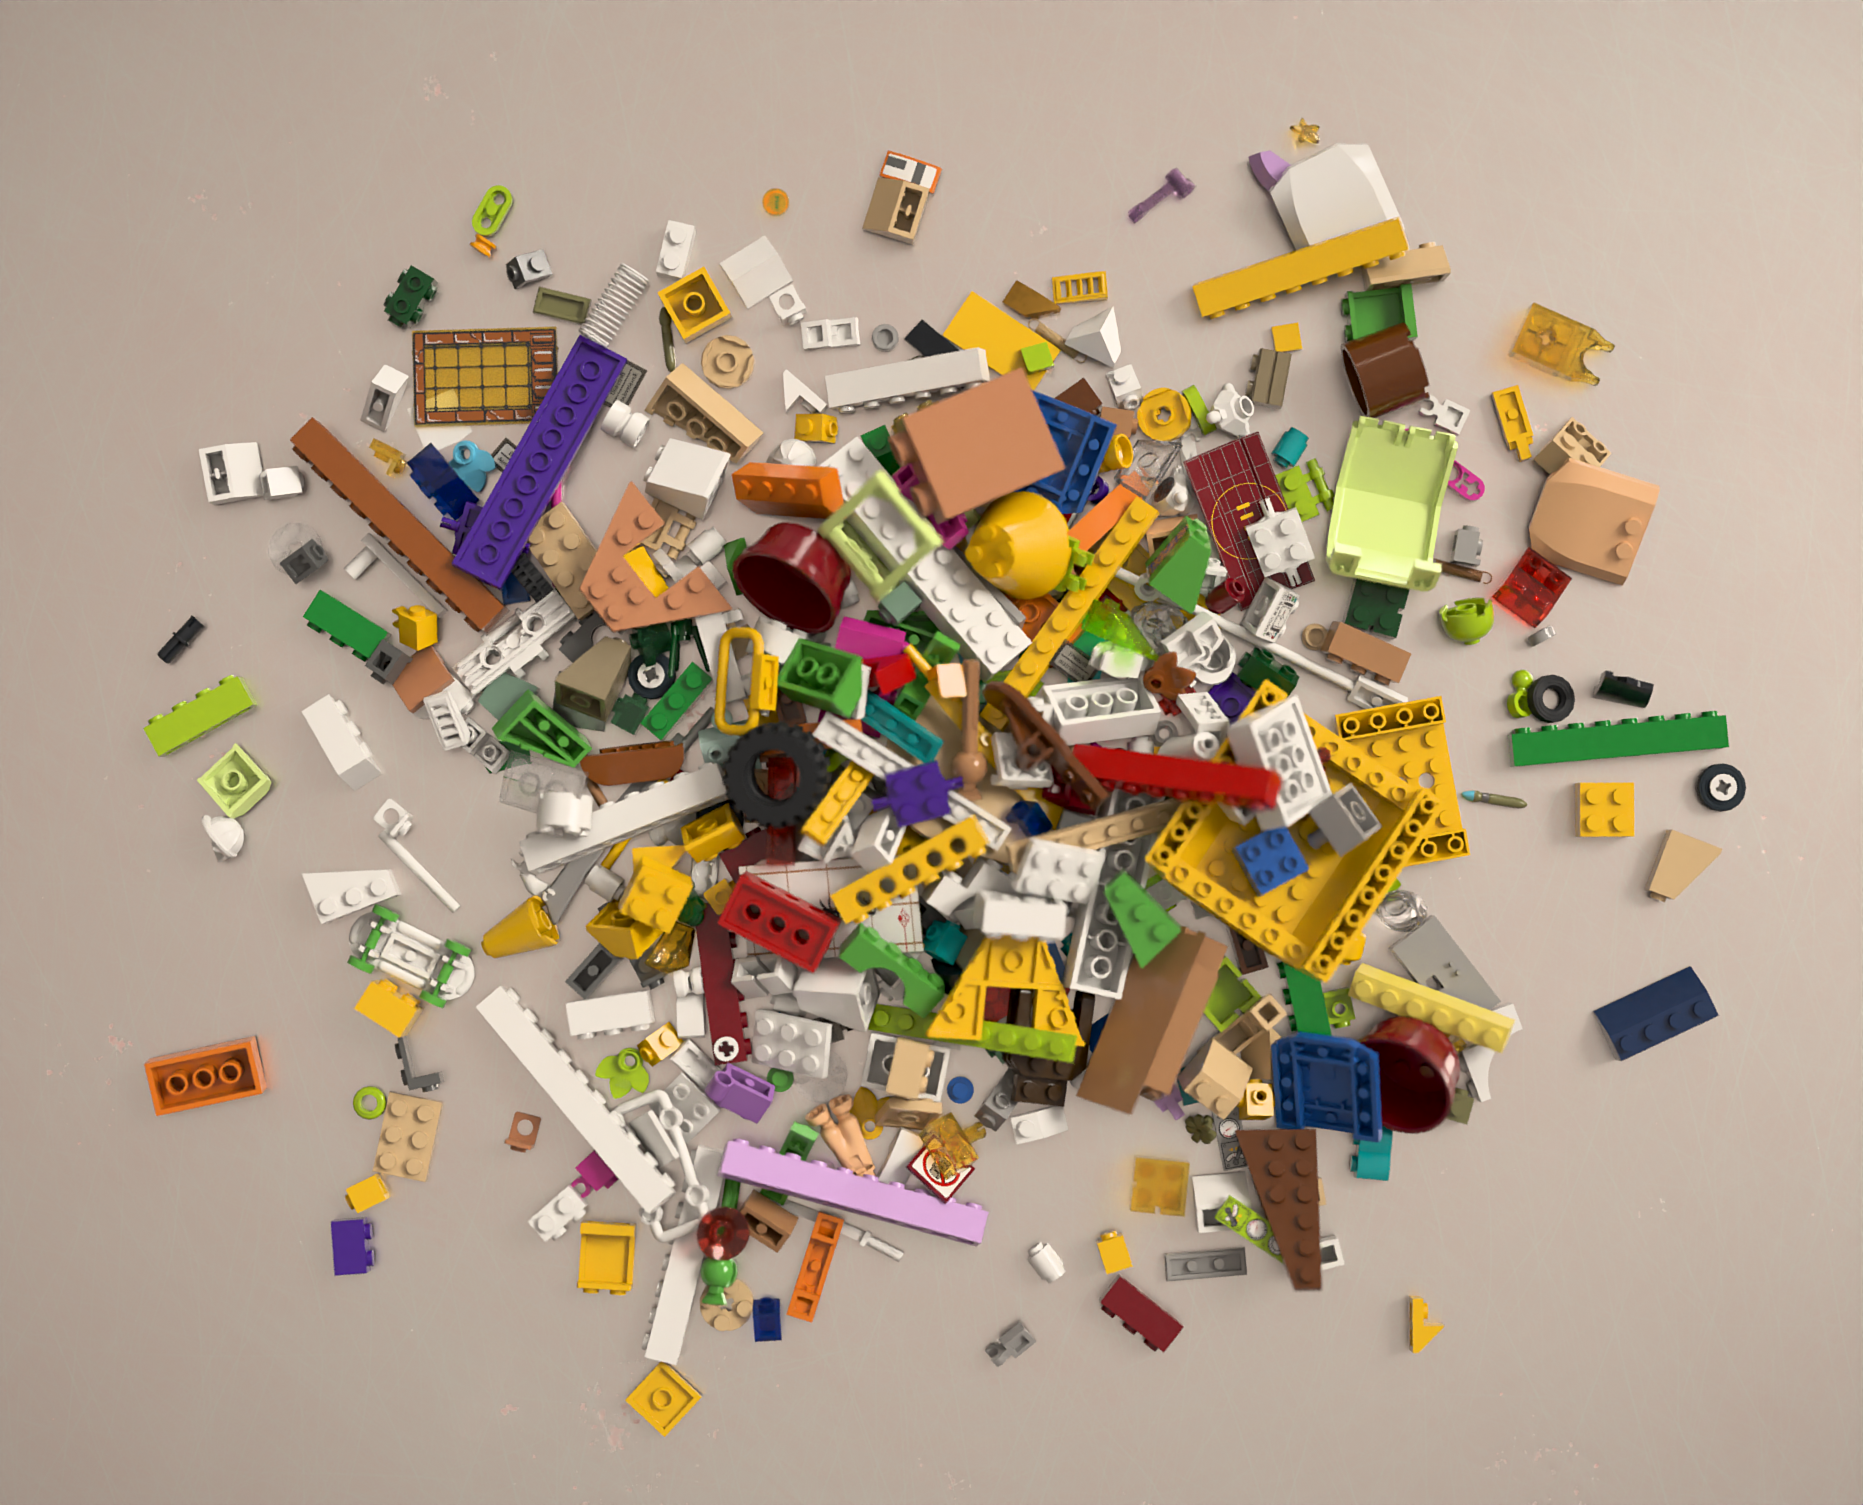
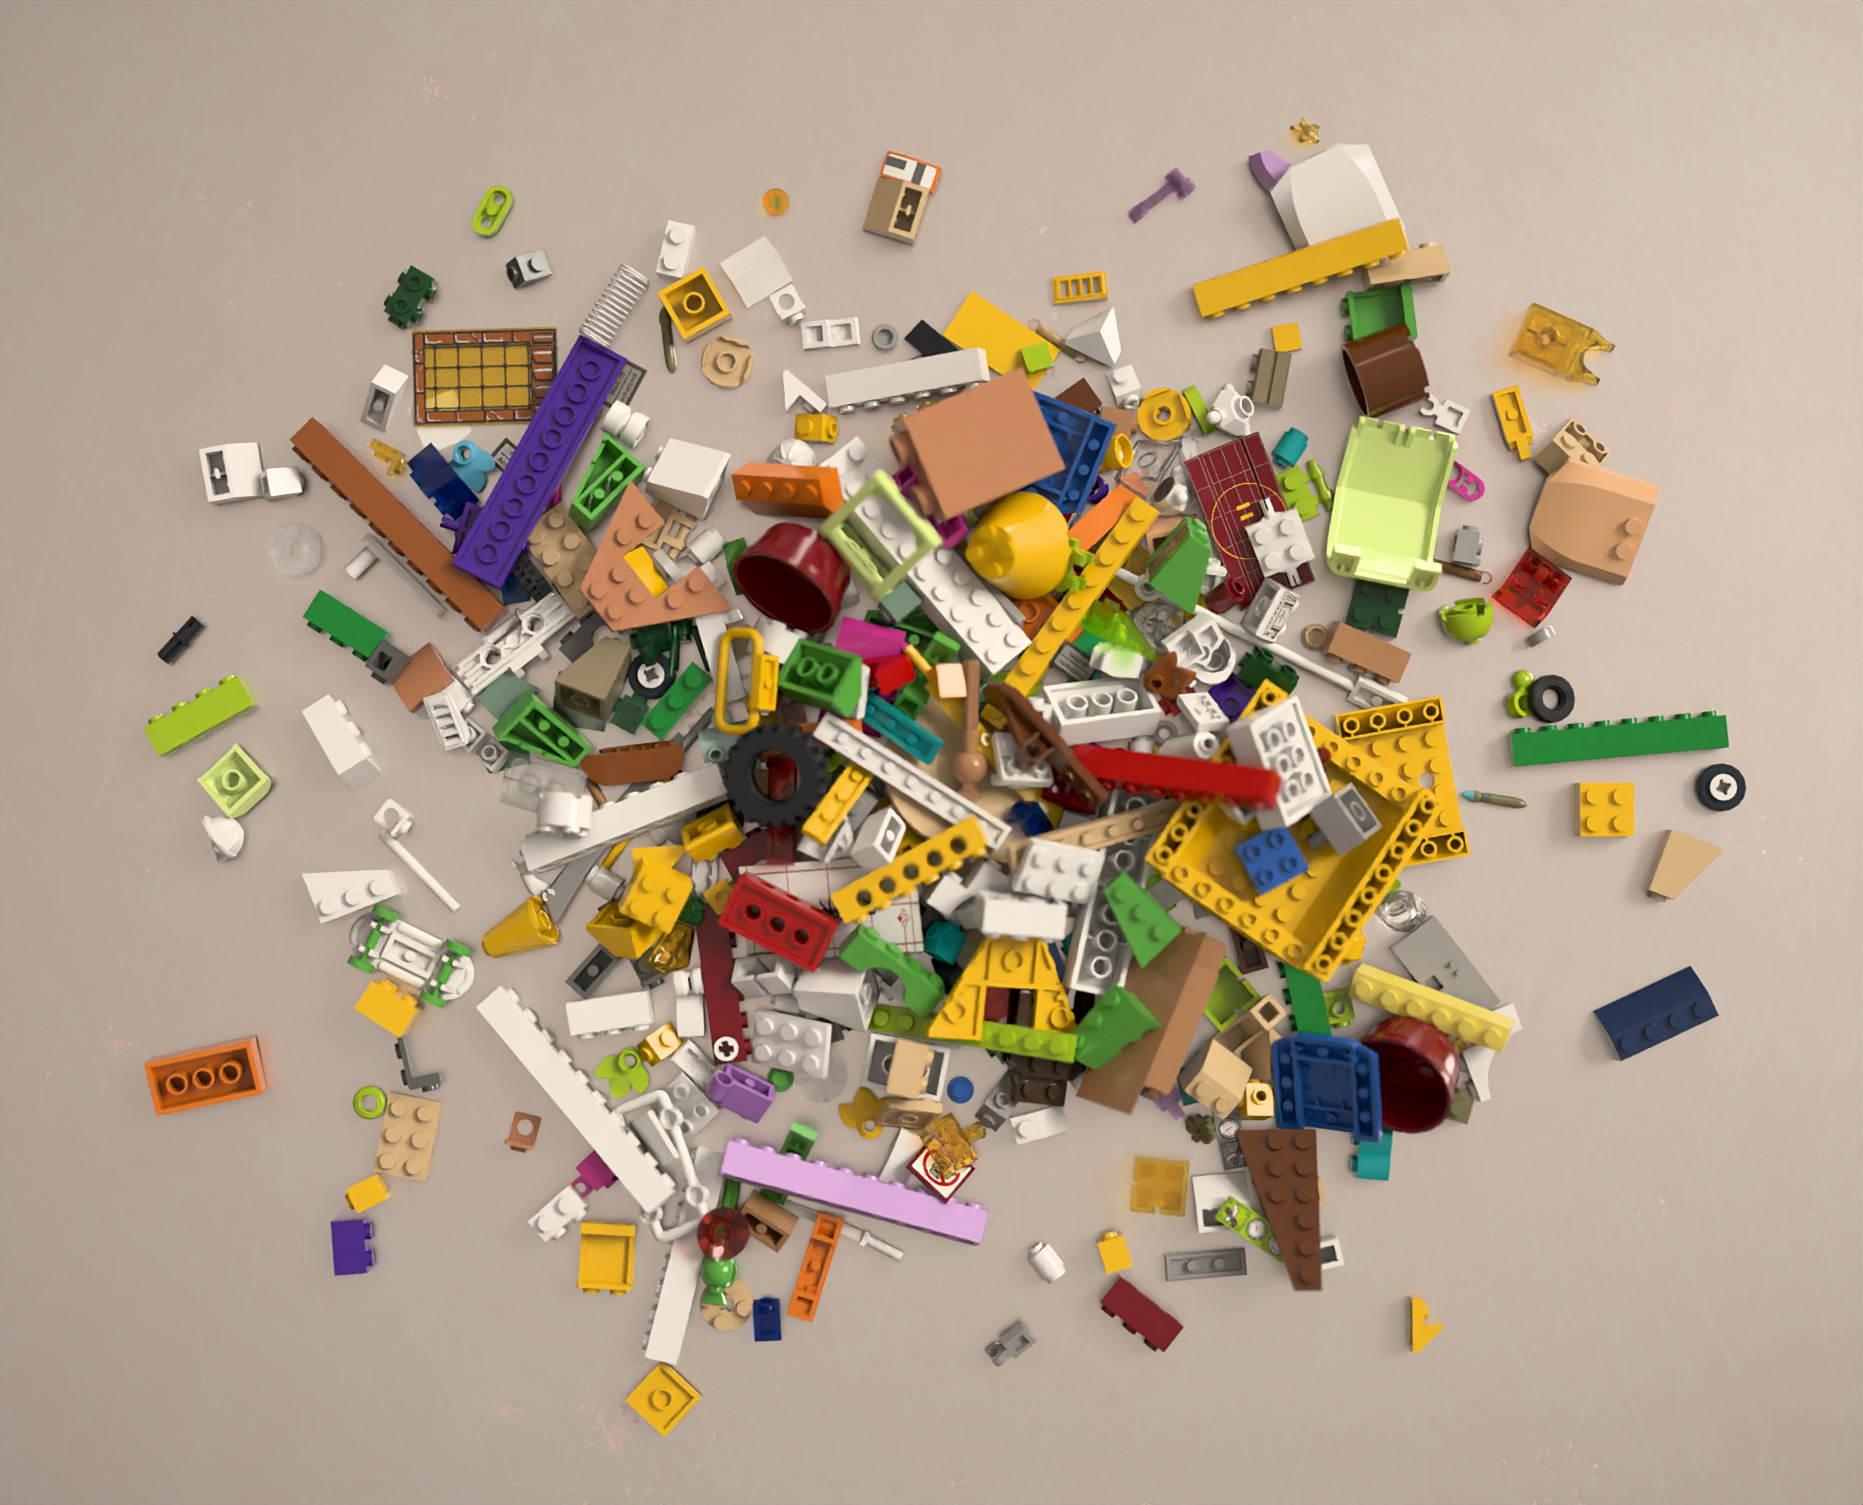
(304, 561): dark grey bracket -> none
(416, 626): yellow brick -> none
(483, 245): light orange bush -> none
(561, 306): olive tile -> none
(604, 483): none -> bright green wedge
(703, 413): tan wedge -> none
(845, 1137): light nougat piece -> none
(878, 444): green slope -> none
(917, 793): dark purple plate -> none
(1028, 301): pearl gold slope -> none
(1111, 1026): none -> bright green wedge
(1623, 690): black slope -> none

